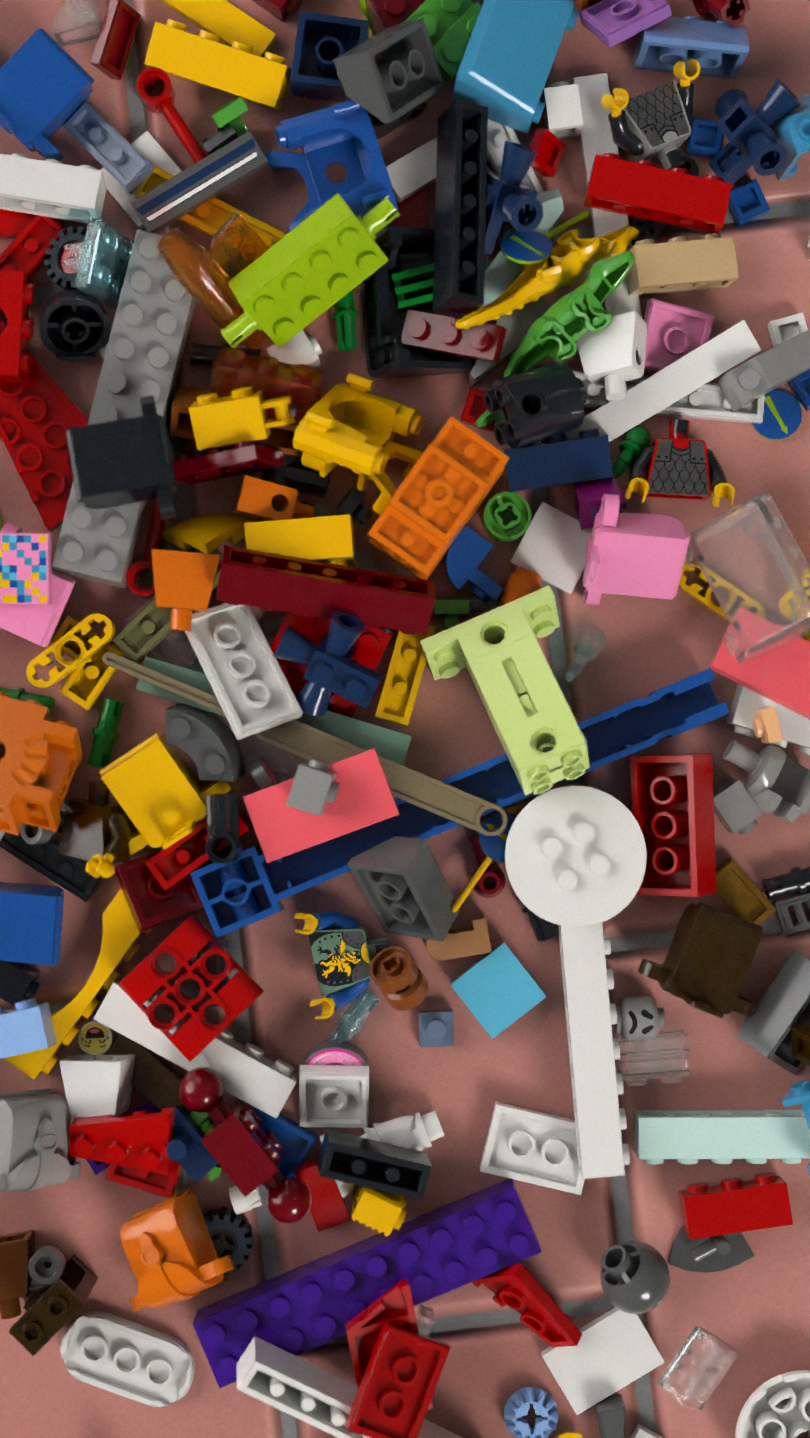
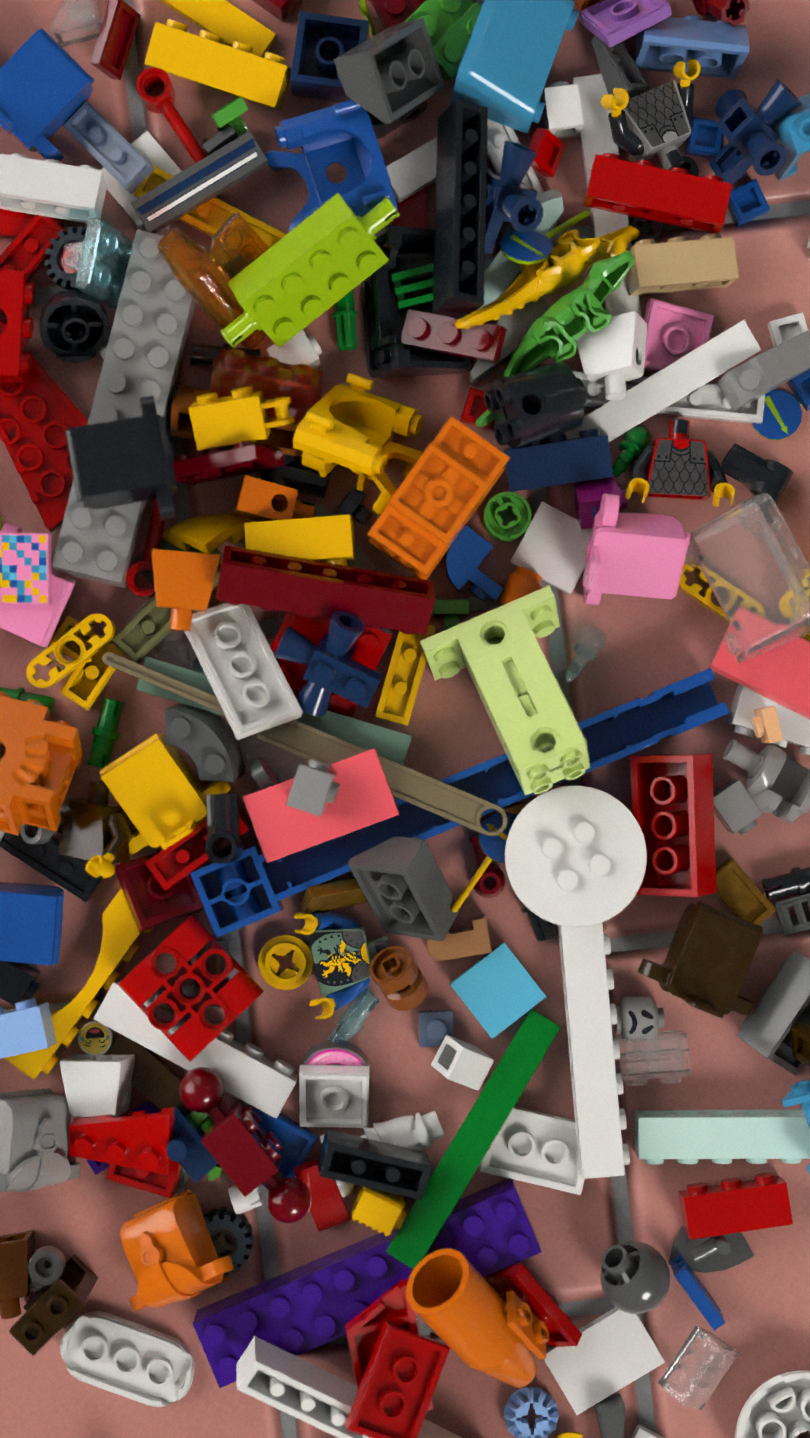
(269, 964): none -> yellow gear
(332, 896): none -> pearl gold tile
(462, 1062): none -> white brick
(473, 1139): none -> green tile
(476, 1319): none -> orange piece
(619, 69): none -> dark grey slope
(697, 1292): none -> blue tile
(756, 472): none -> black piece

